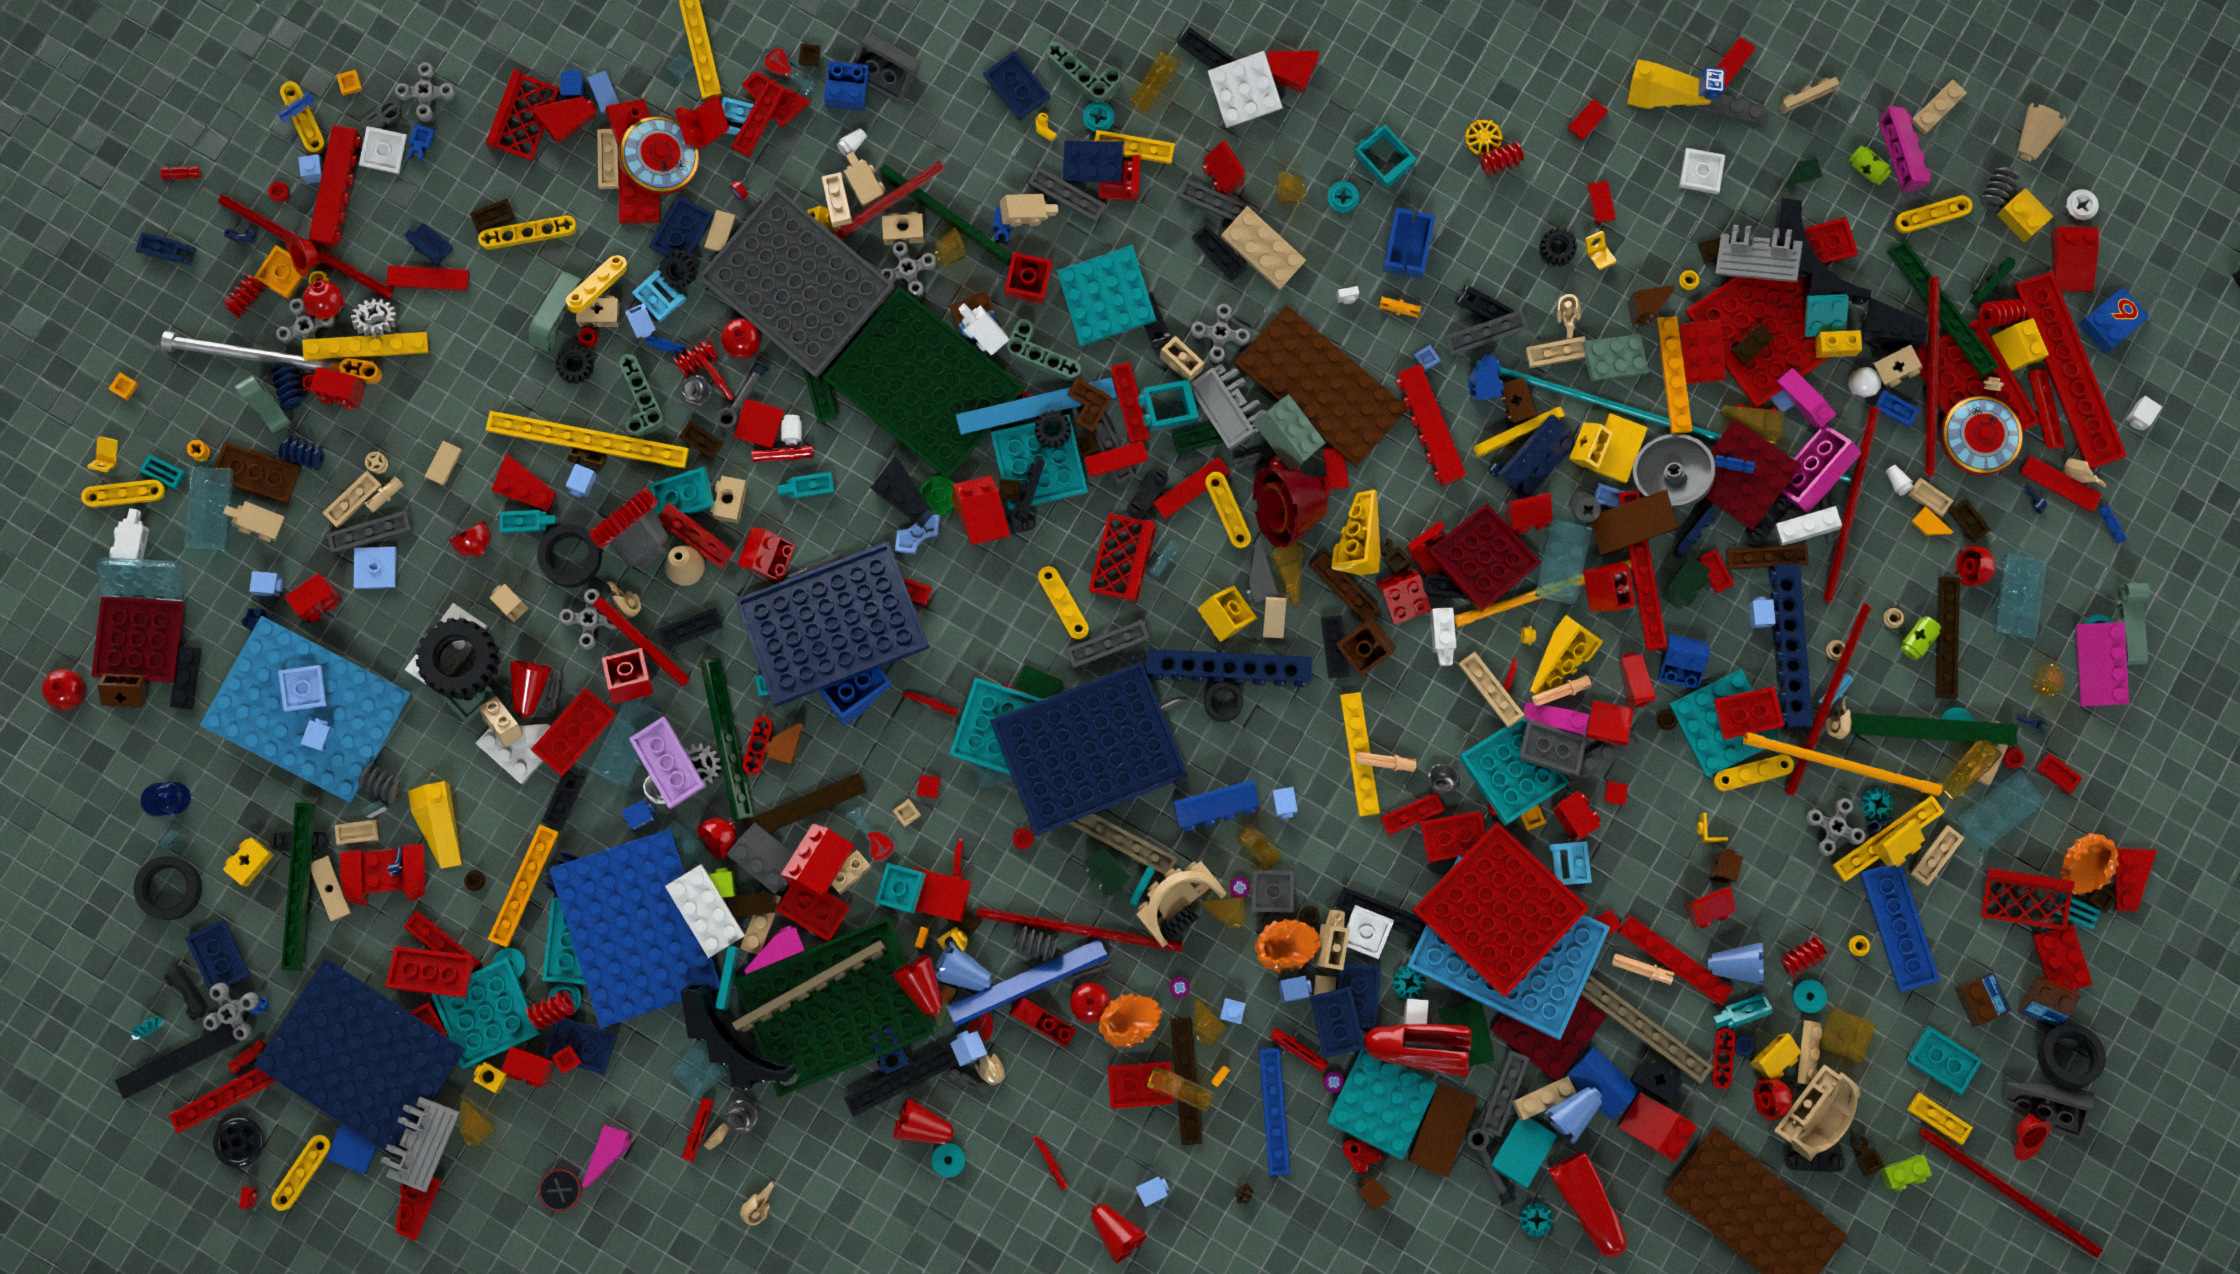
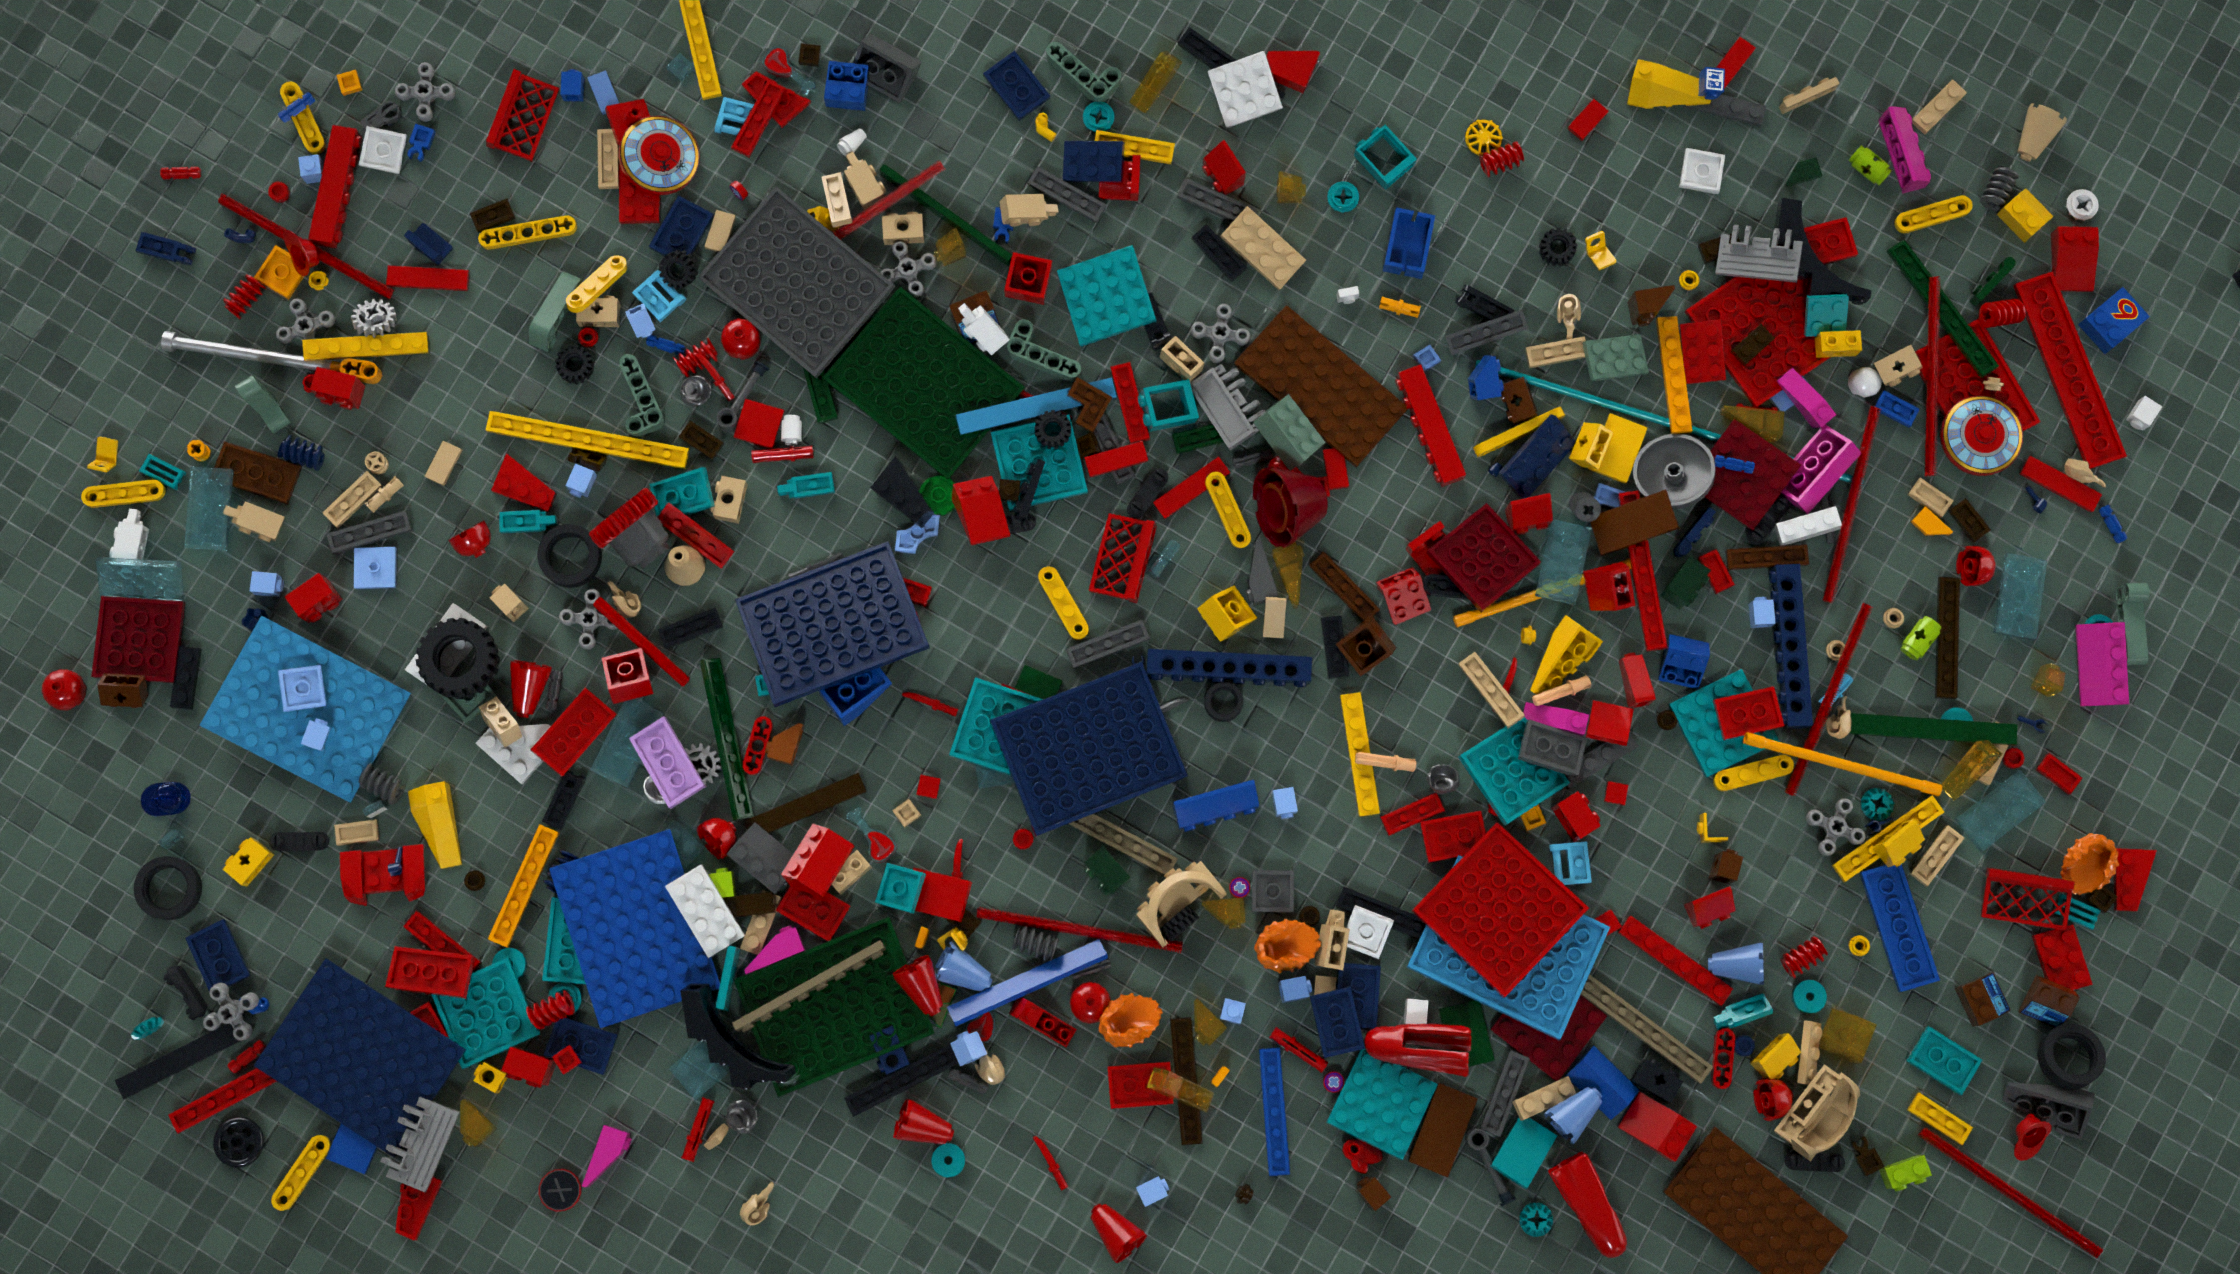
(123, 386): light orange plate -> none
(248, 1197): red plate -> none
(286, 387): dark blue piece -> none
(298, 886): dark green tile -> none
(323, 299): red cylinder -> none
(325, 876): tan tile -> none
(565, 117): red slope -> none
(639, 815): blue brick -> none
(703, 124): red bracket -> none
(766, 554): red slope -> none
(1141, 886): teal tile -> none
(1179, 987): tile -> none
(1258, 846): clear yellow slope -> none
(1360, 539): yellow wedge -> none
(1395, 558): dark brown plate -> none
(1399, 984): teal gear -> none
(1443, 634): white hinge -> none
(1601, 202): red tile -> none
(1644, 969): light nougat axle -> none
(1893, 327): black wedge -> none
(1900, 481): white cone -> none
(2021, 345): yellow slope -> none
(2047, 410): red plate -> none

